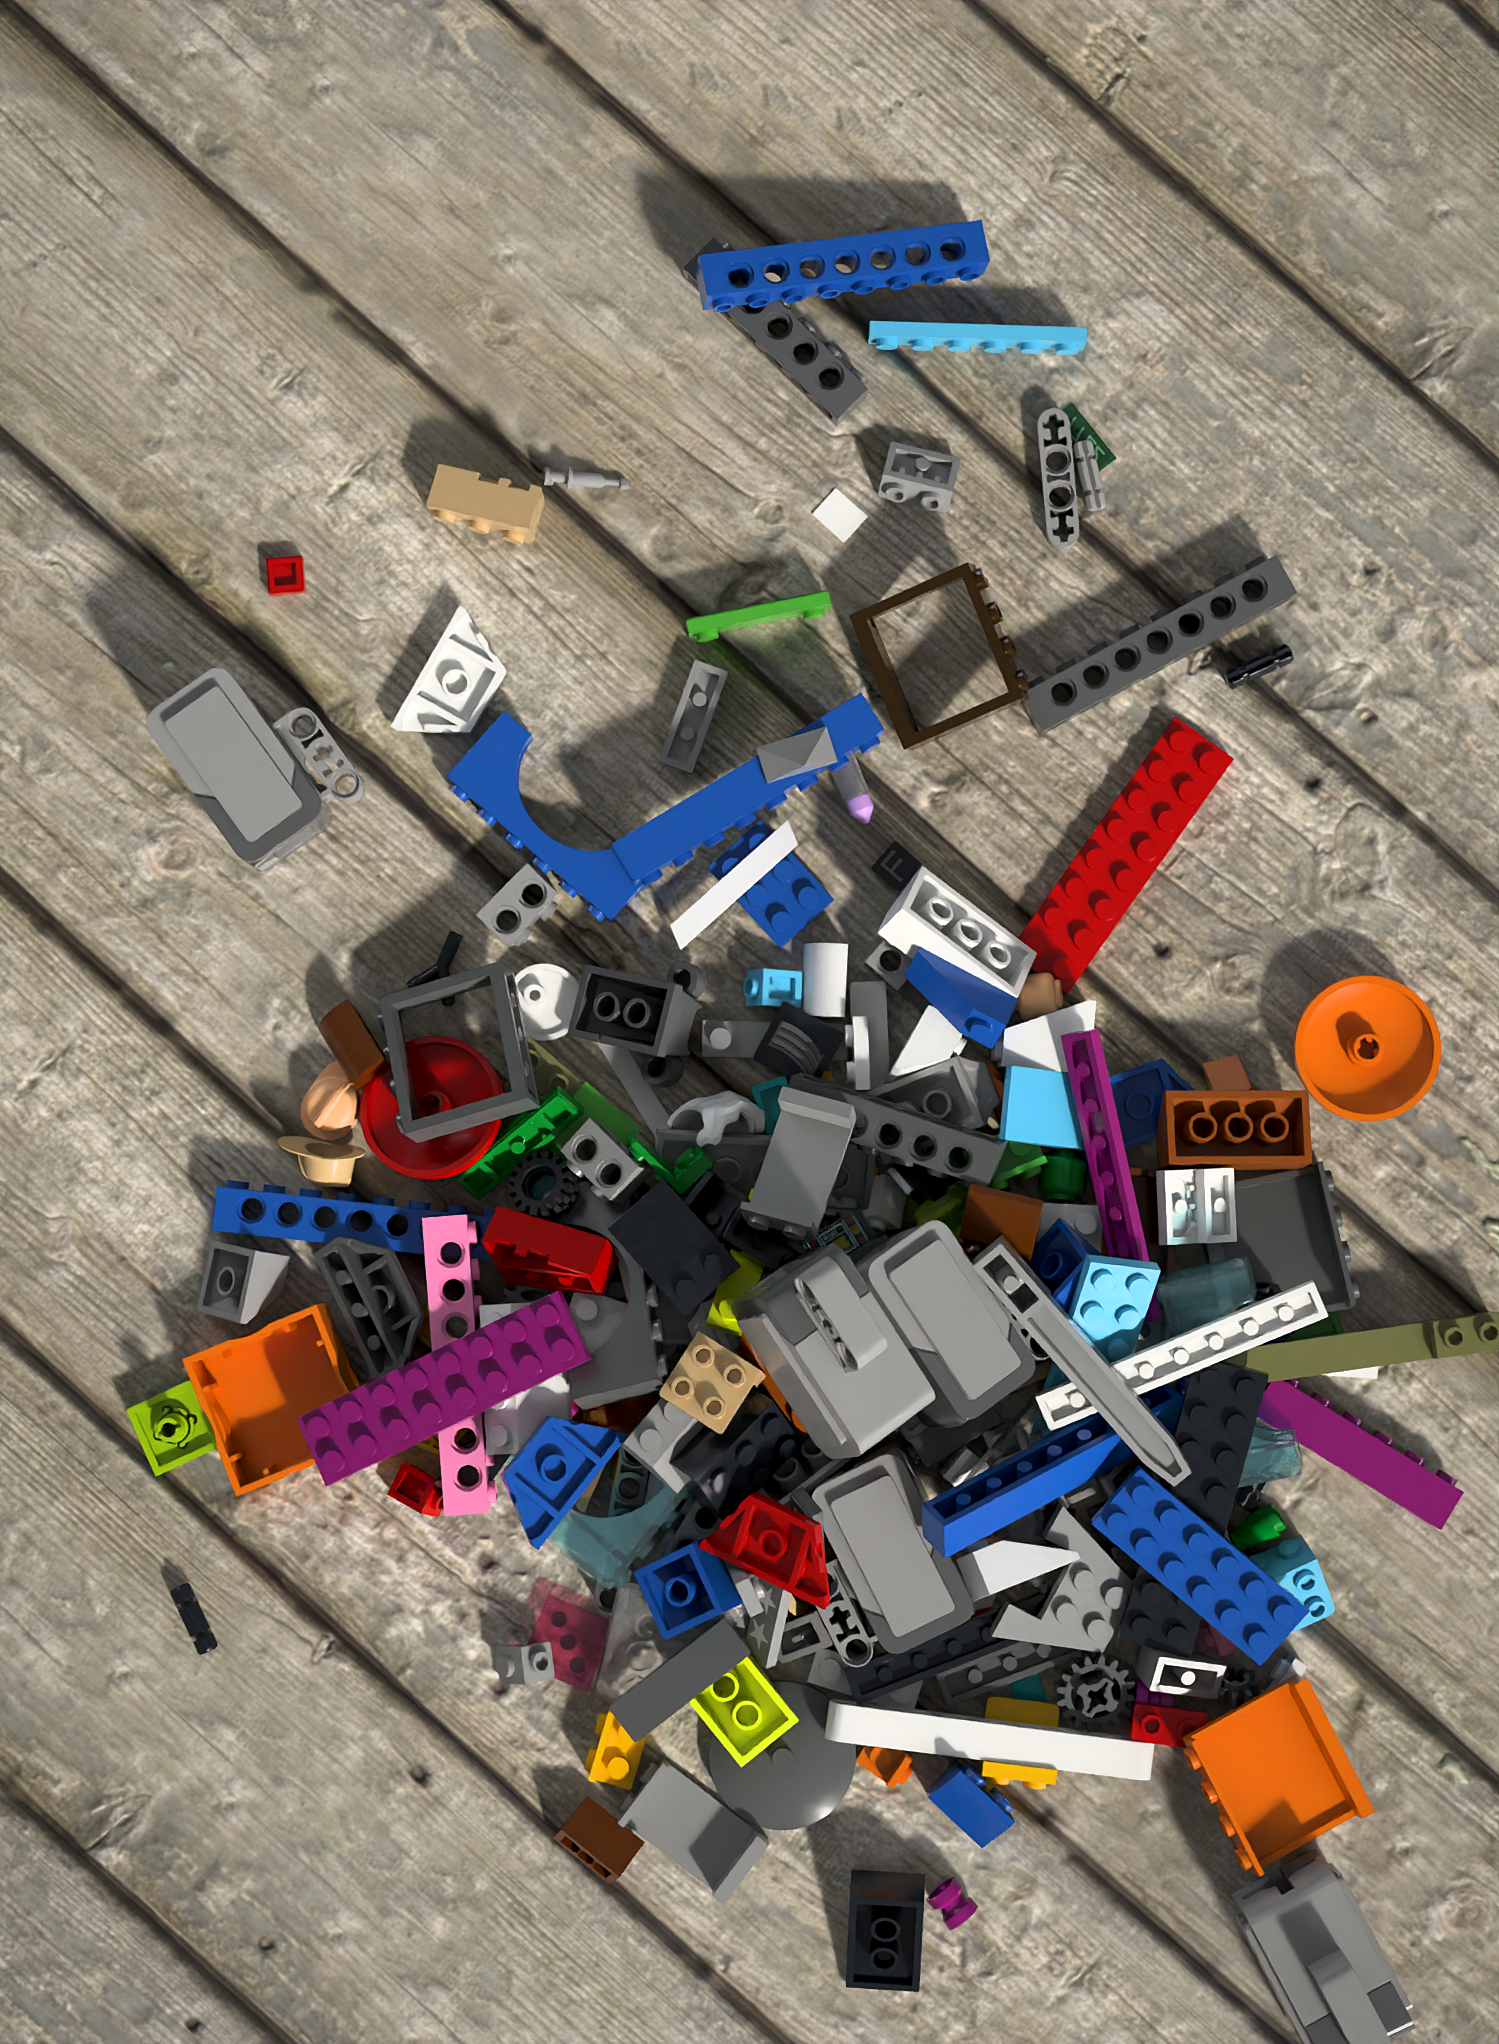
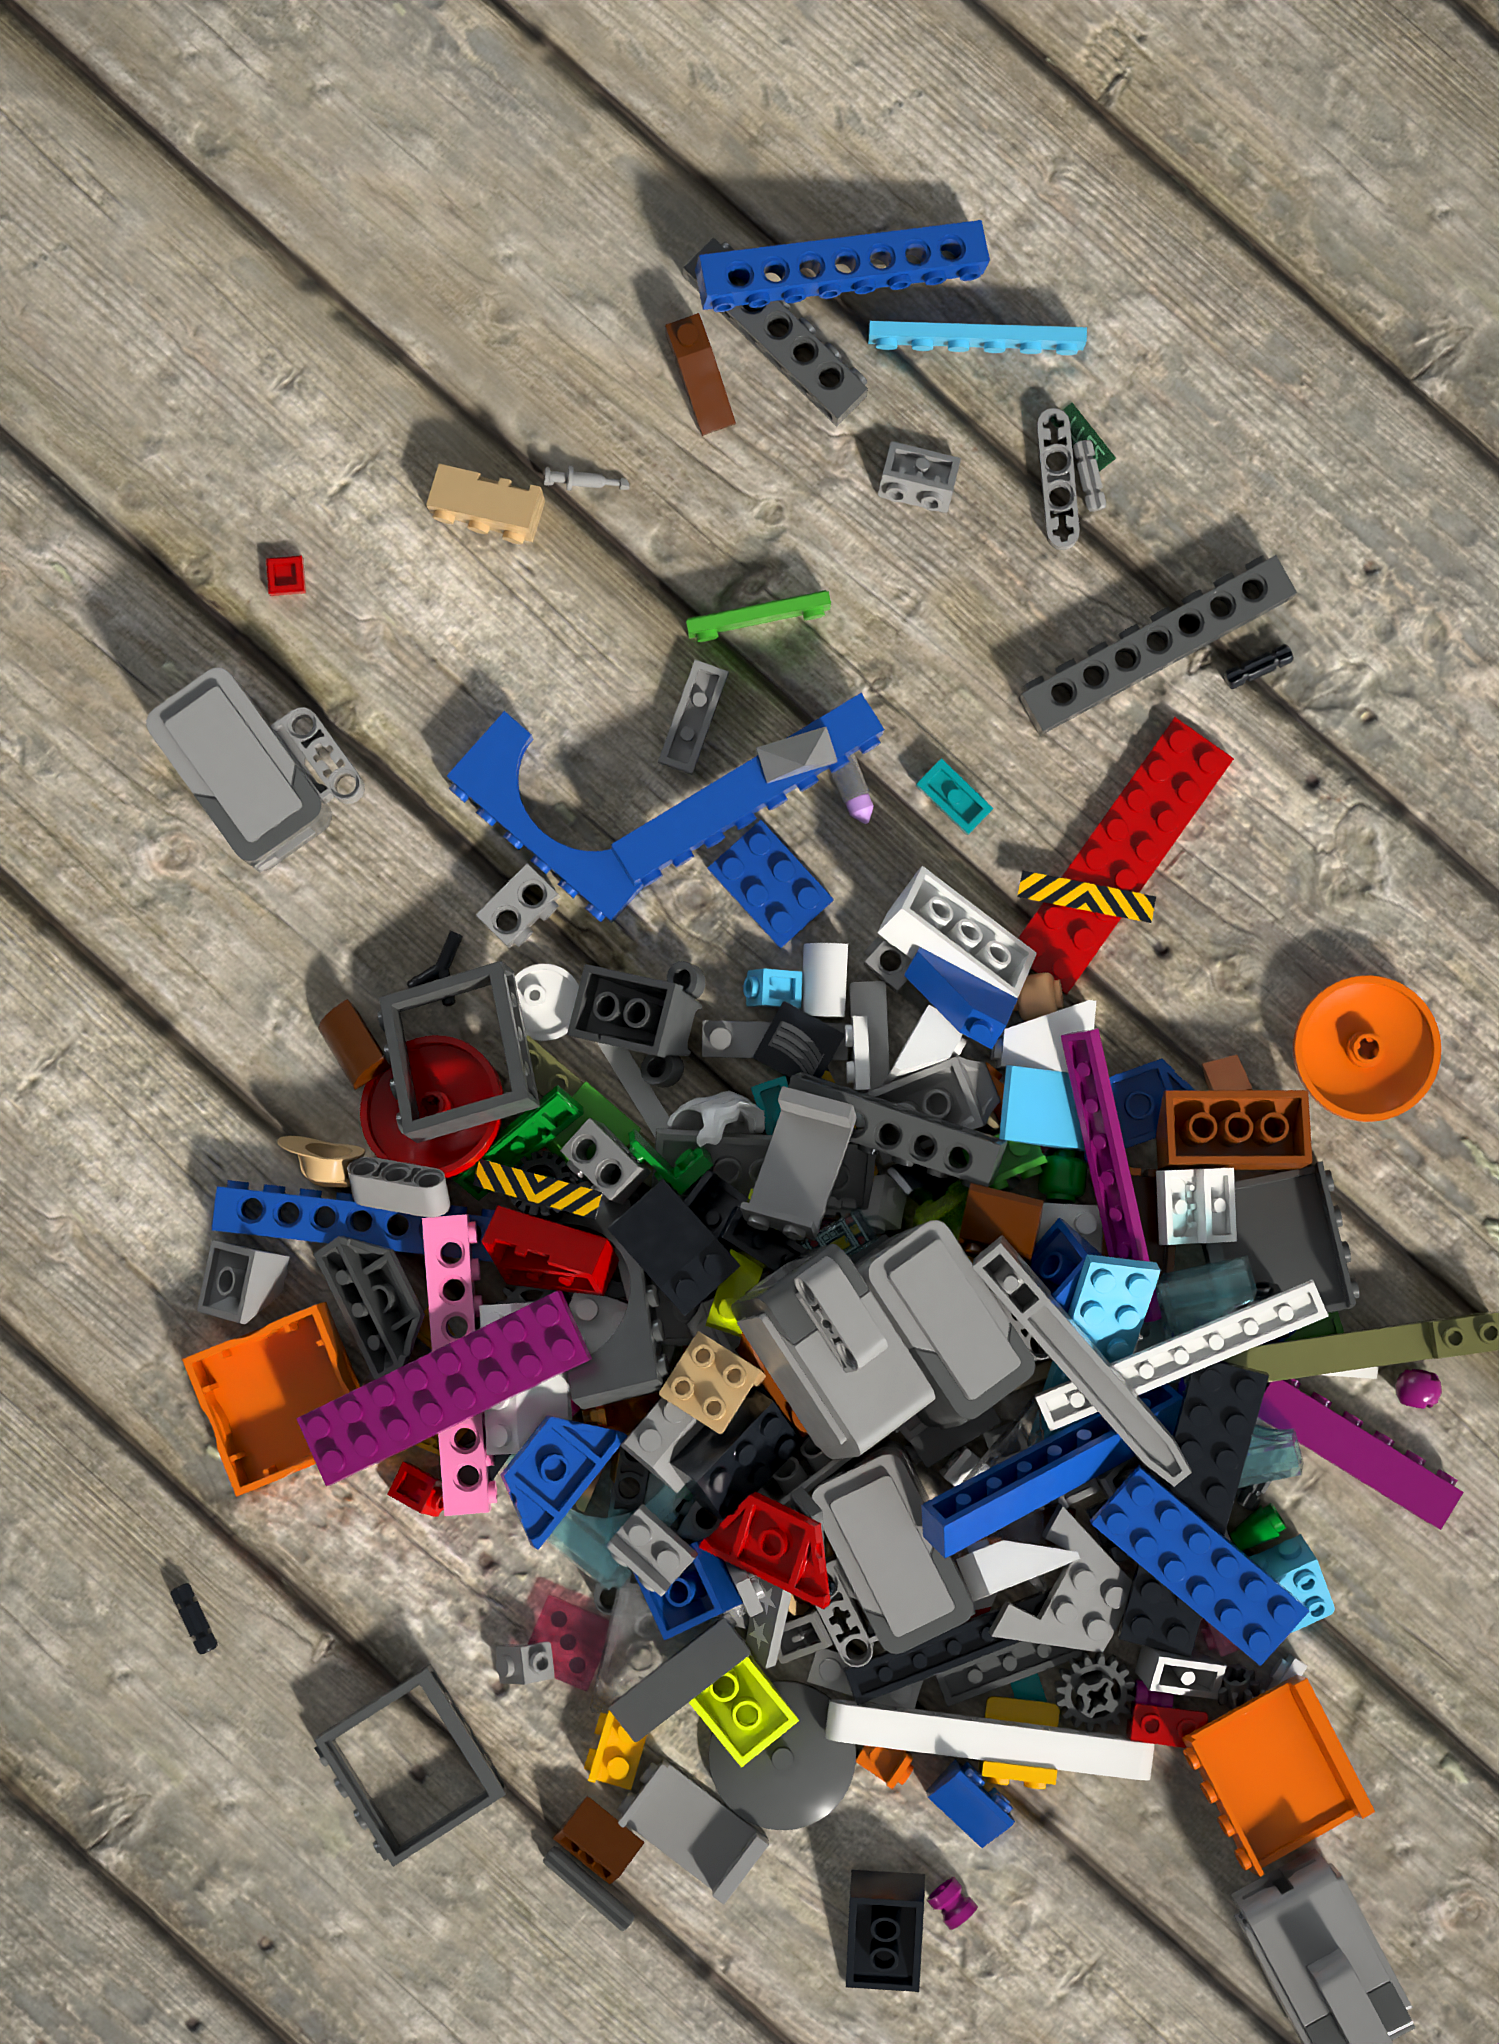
(171, 1428): lime plate -> none
(331, 1104): light nougat piece -> none
(367, 1812): none -> dark grey window
(399, 1187): none -> light grey beam
(453, 683): white wing -> none
(537, 1188): none -> sticker
(588, 1888): none -> dark grey axle
(651, 1550): none -> light grey bracket
(699, 374): none -> reddish brown slope
(734, 884): white sticker -> none
(839, 515): white sticker -> none
(887, 680): dark brown window -> none
(896, 866): black tile -> none
(954, 796): none -> teal plate
(1086, 896): none -> sticker
(1418, 1388): none -> magenta piece

